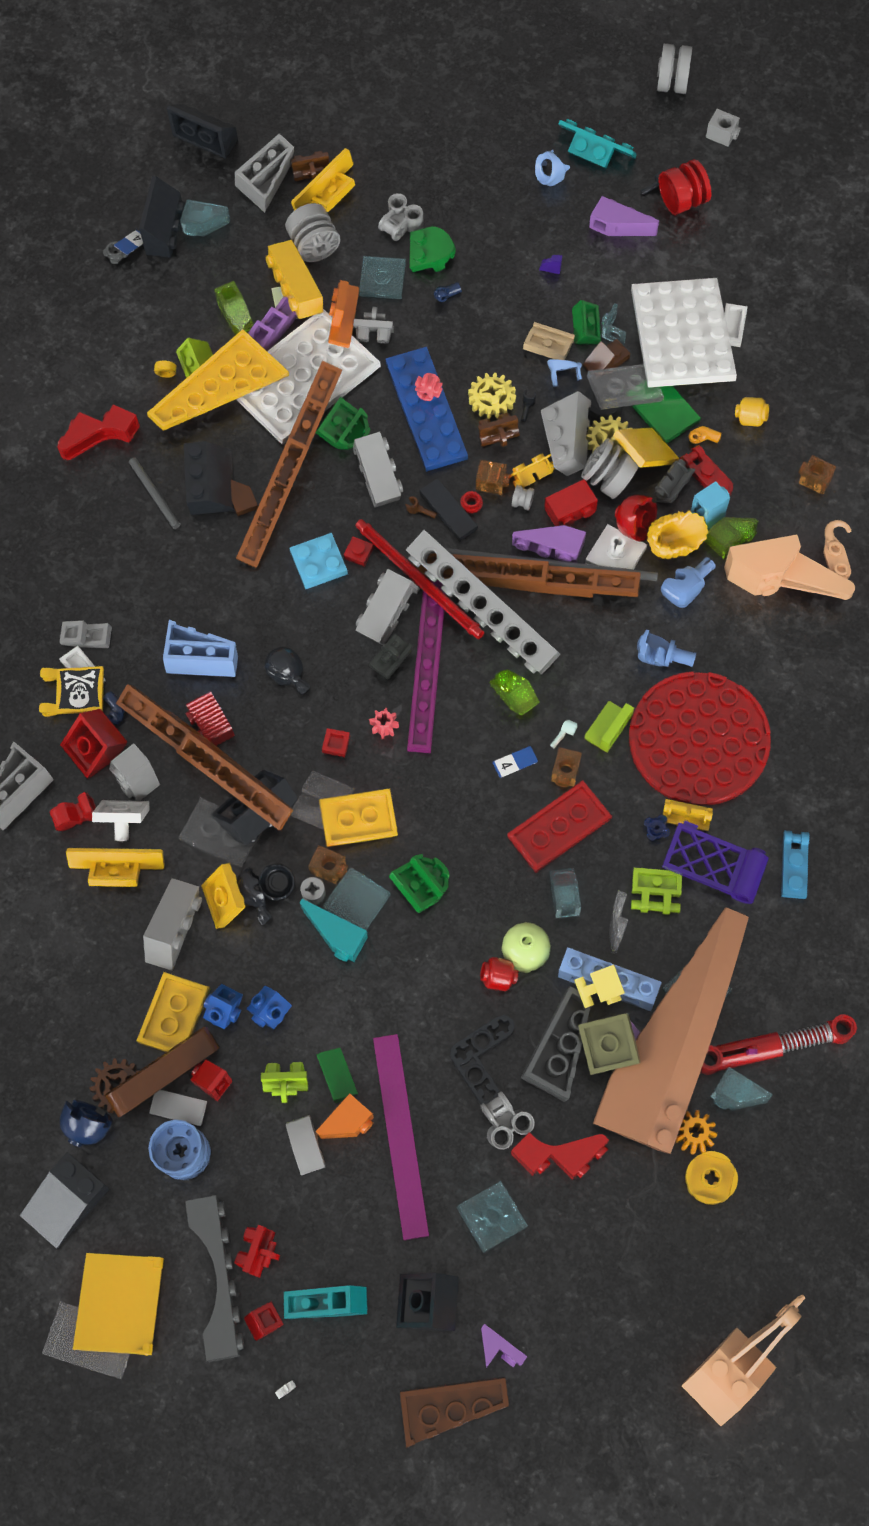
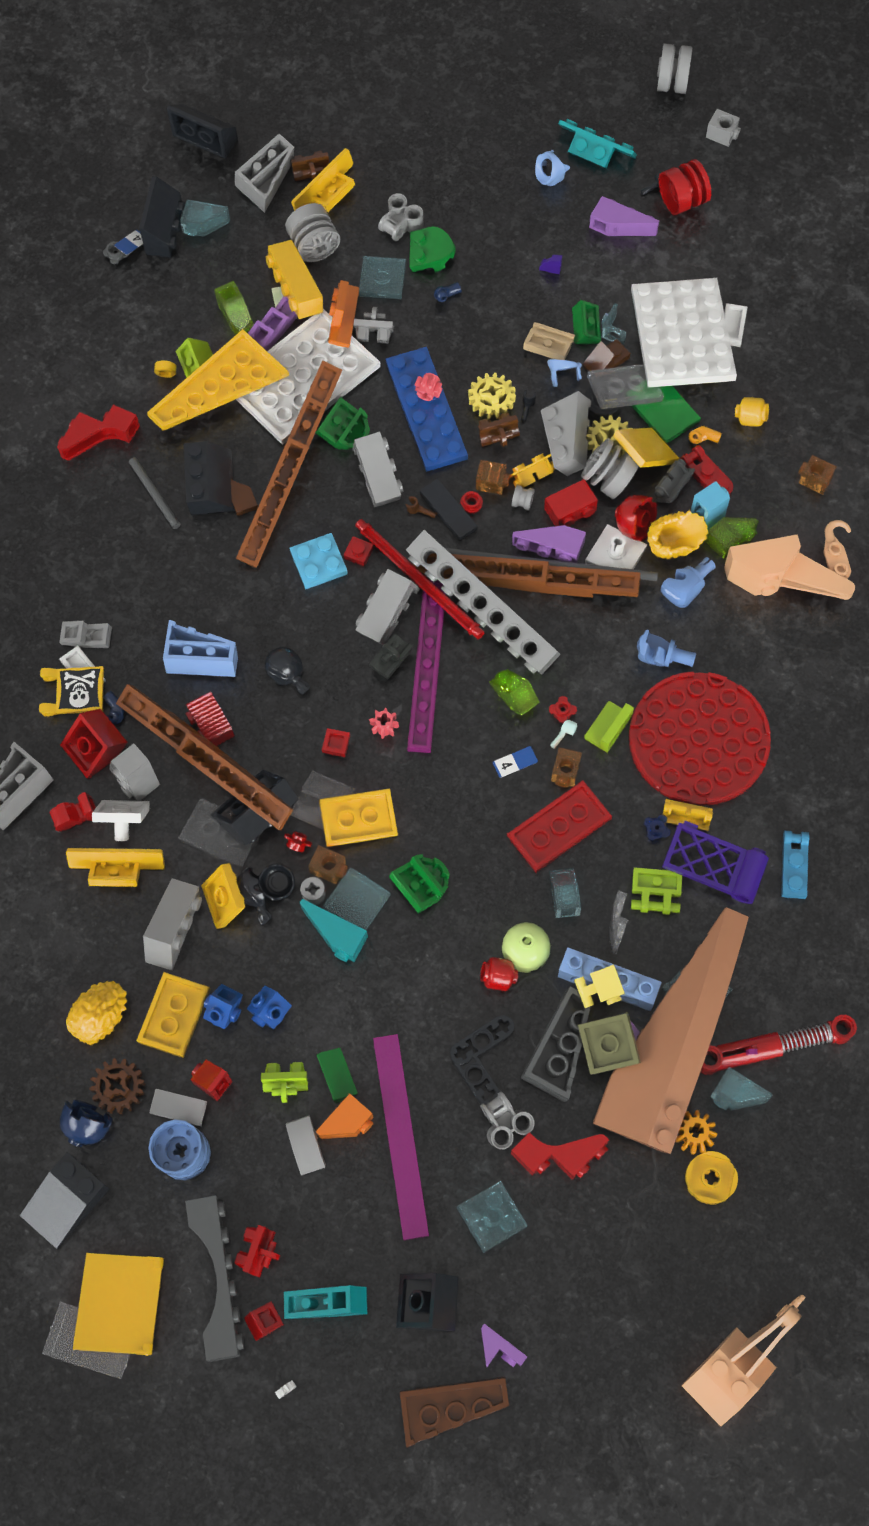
(96, 1012): none -> yellow piece
(162, 1071): reddish brown beam -> none
(297, 841): none -> red plate
(562, 716): none -> red plate

